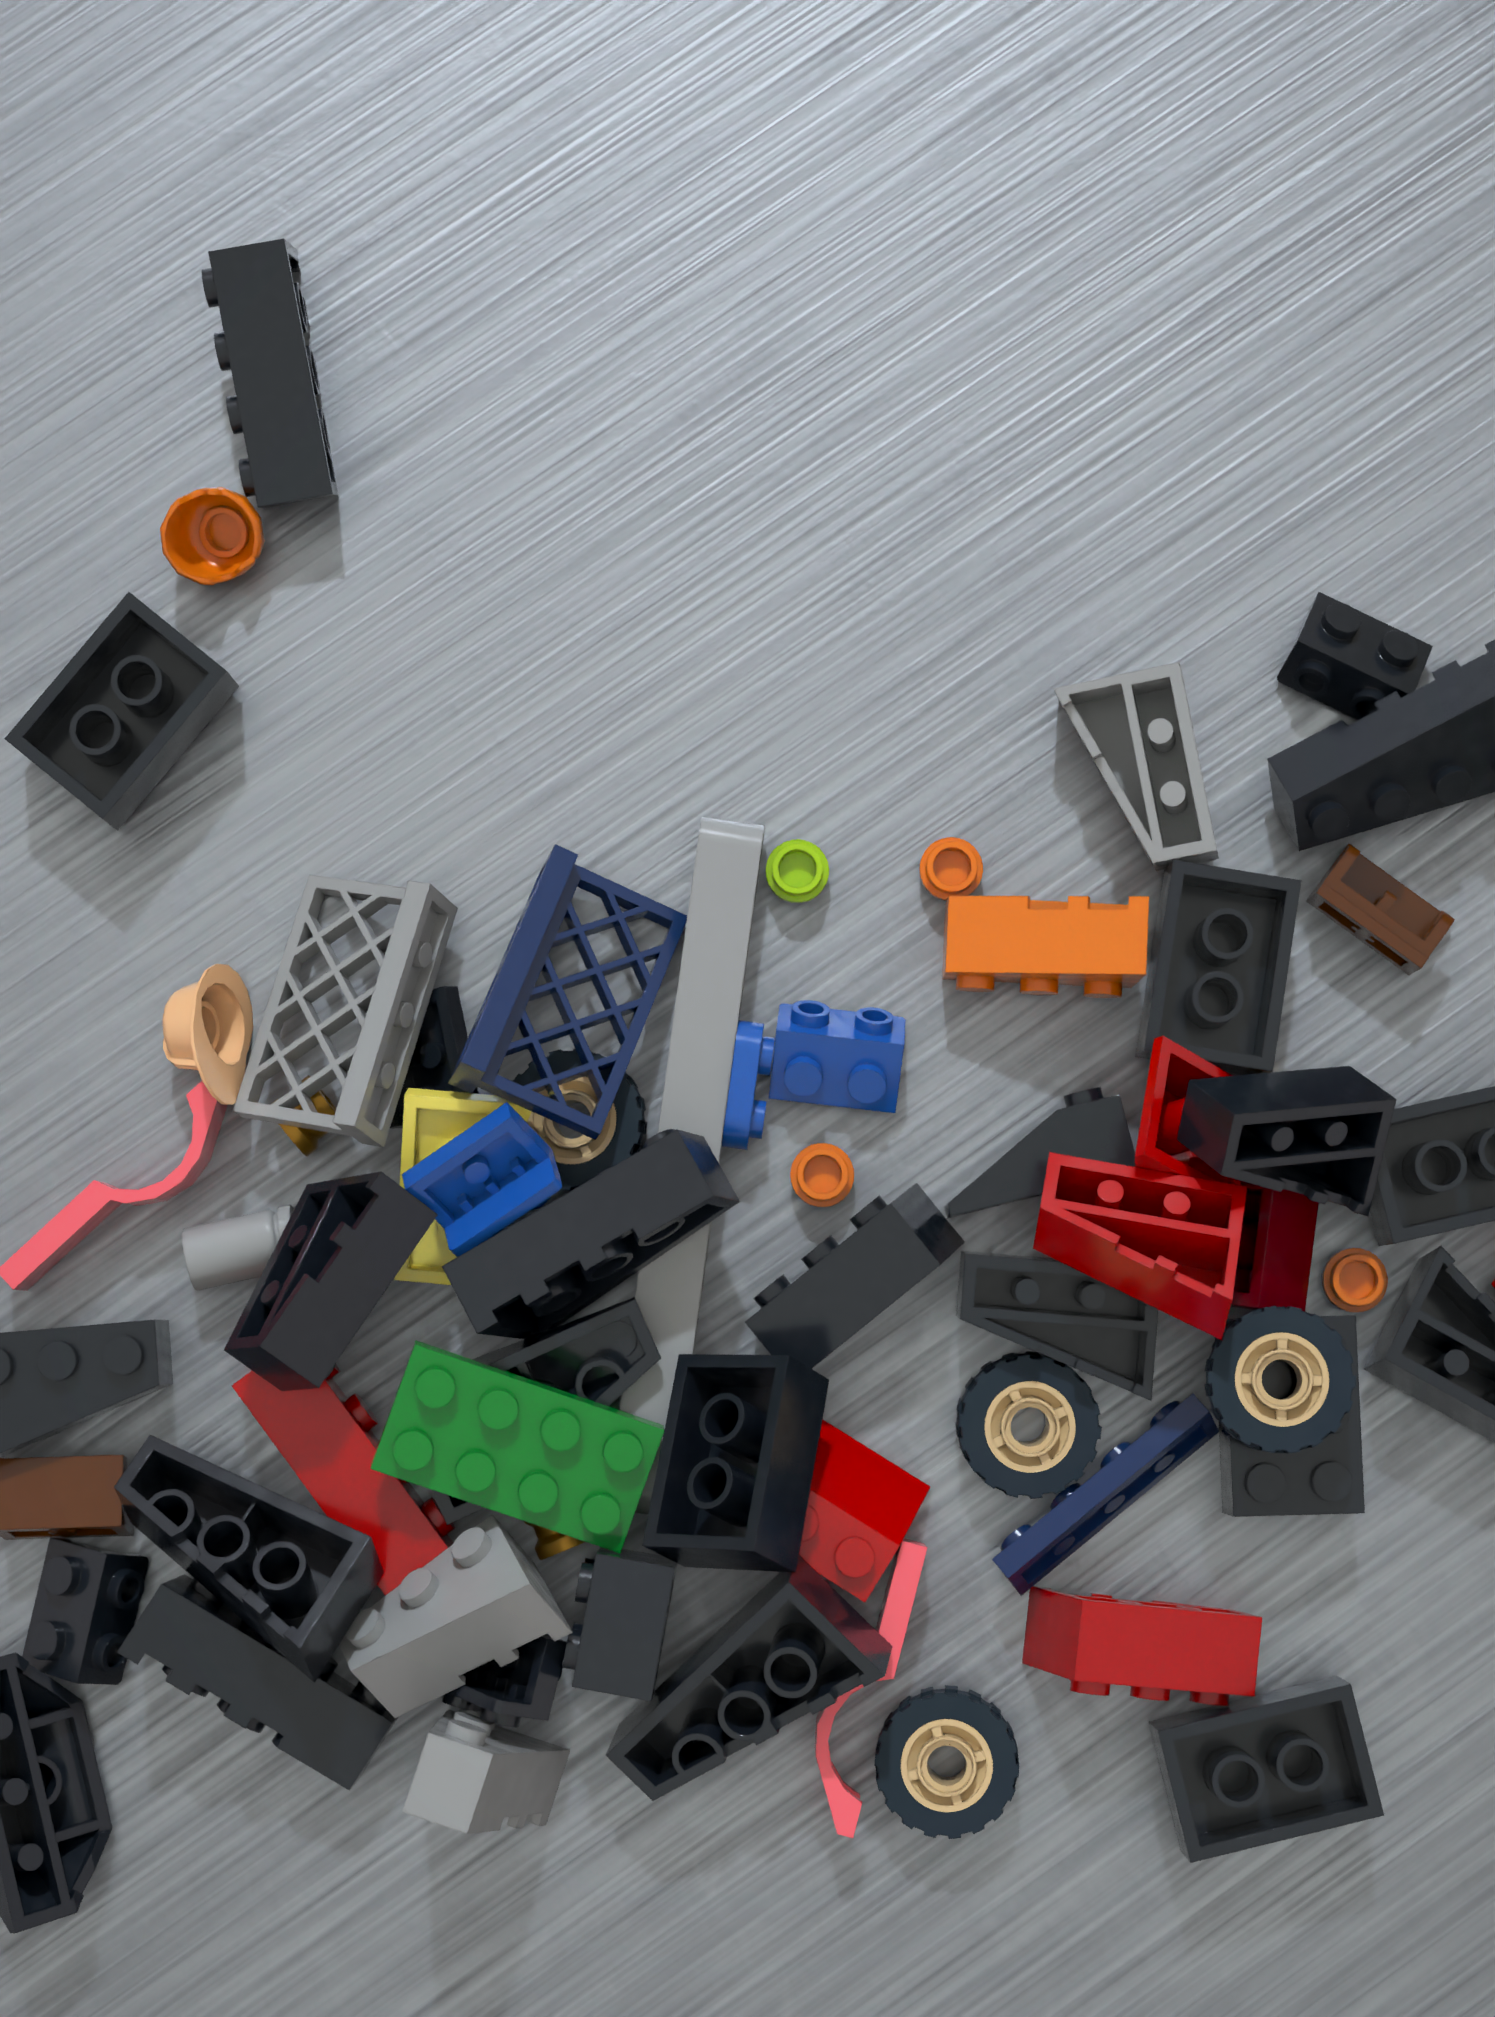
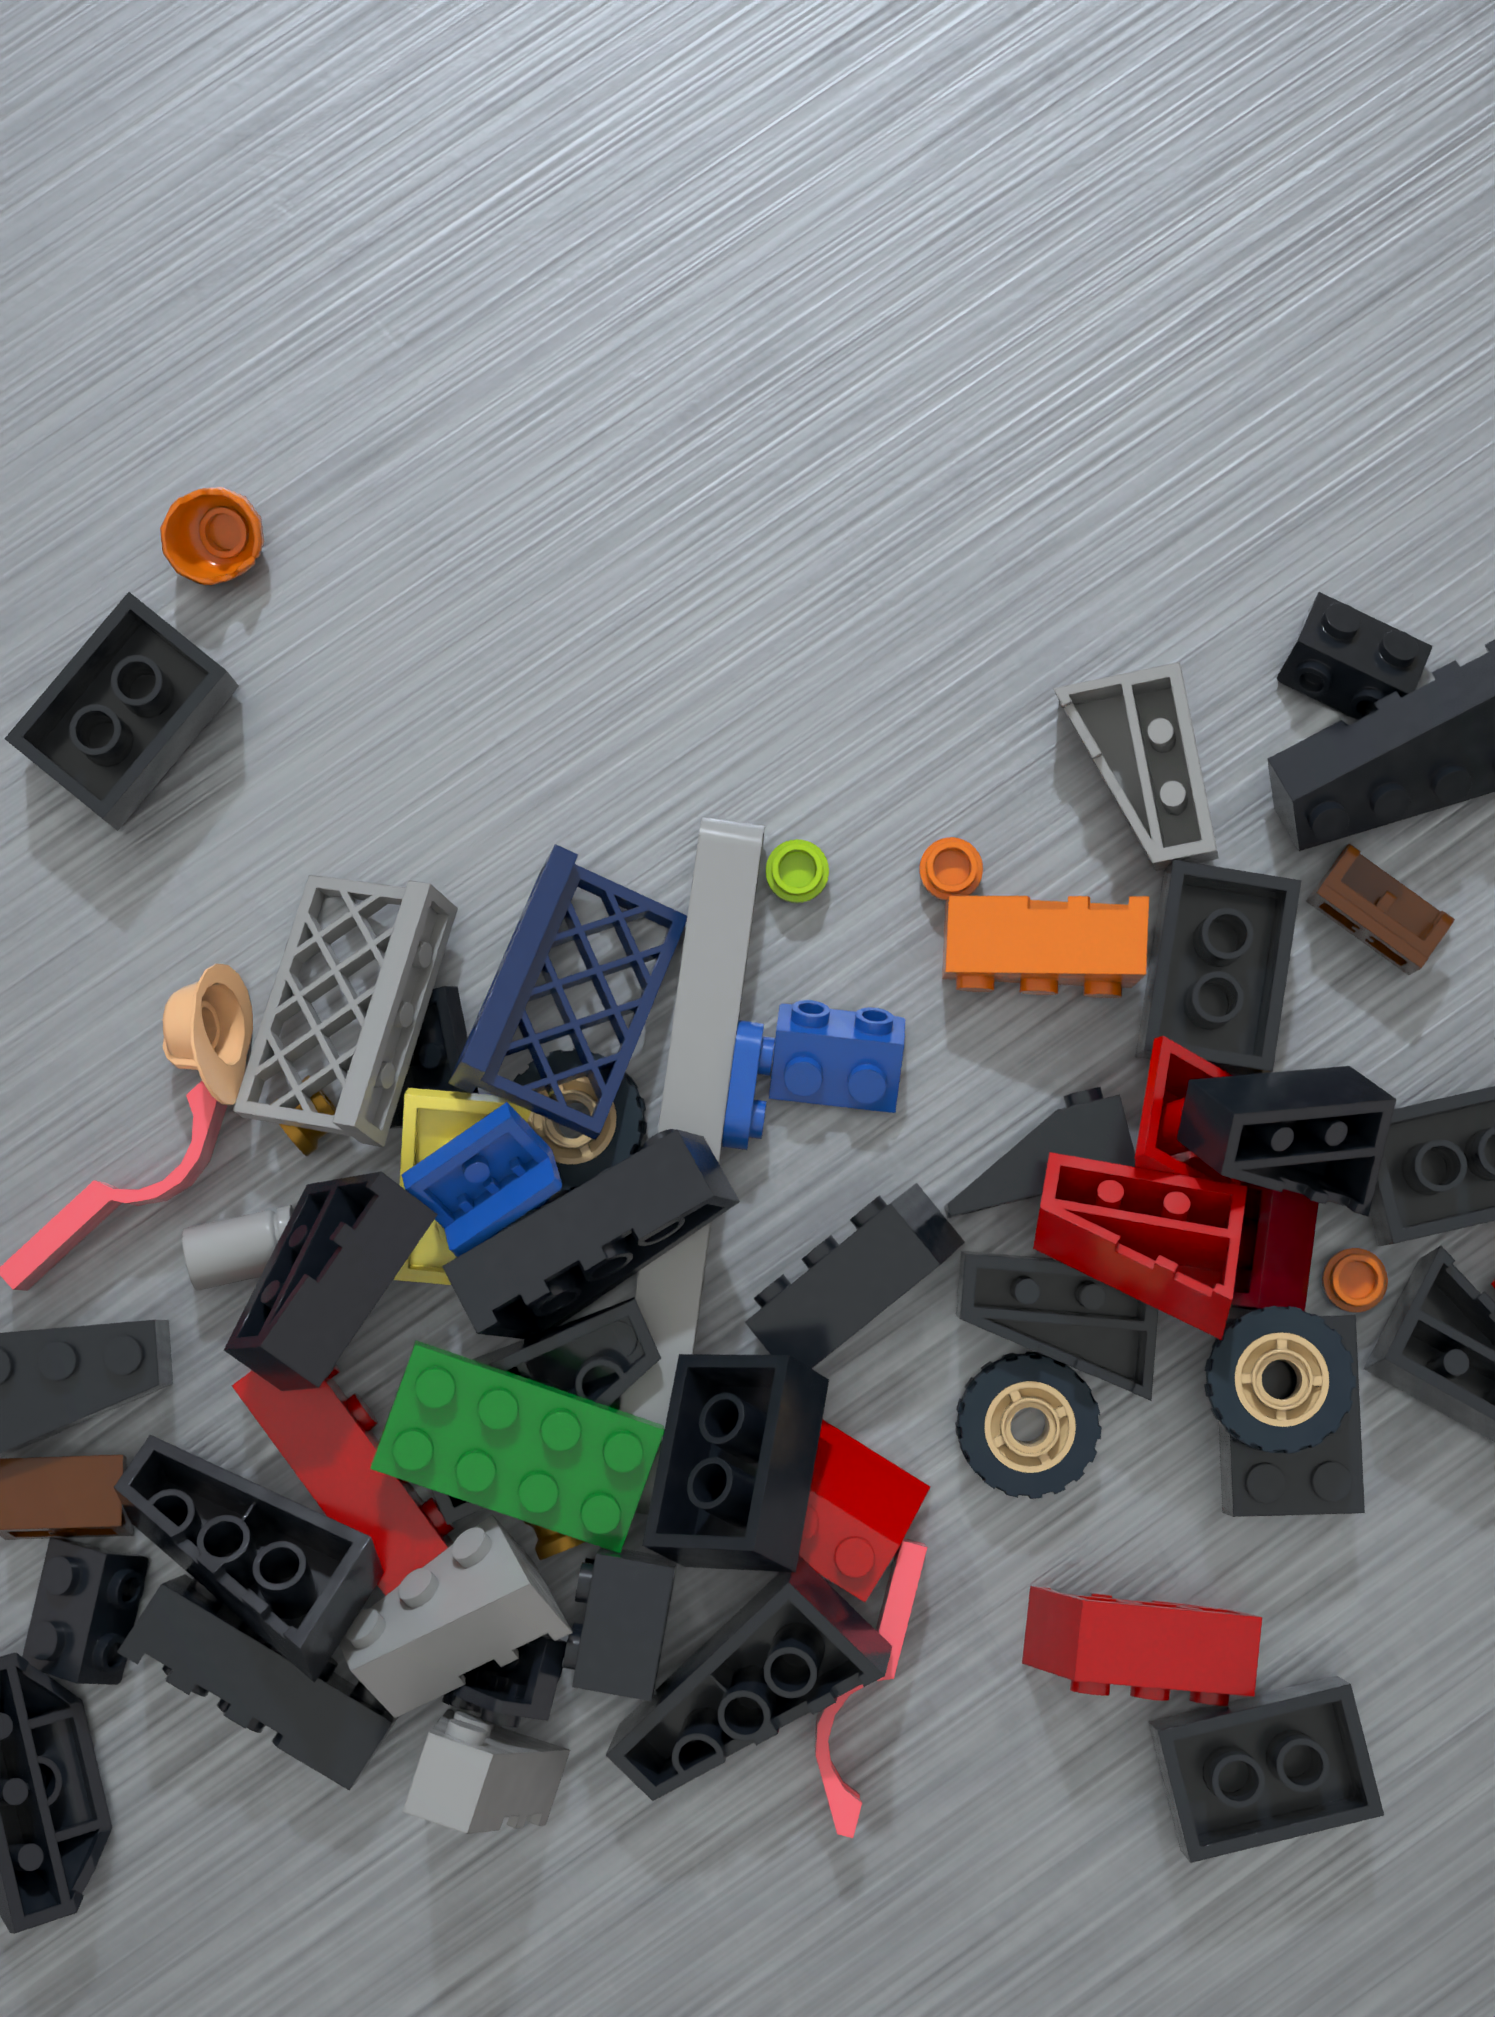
(270, 373): black wedge -> none
(822, 1175): orange plate -> none
(946, 1803): black wheel -> none
(1123, 1478): dark blue plate -> none

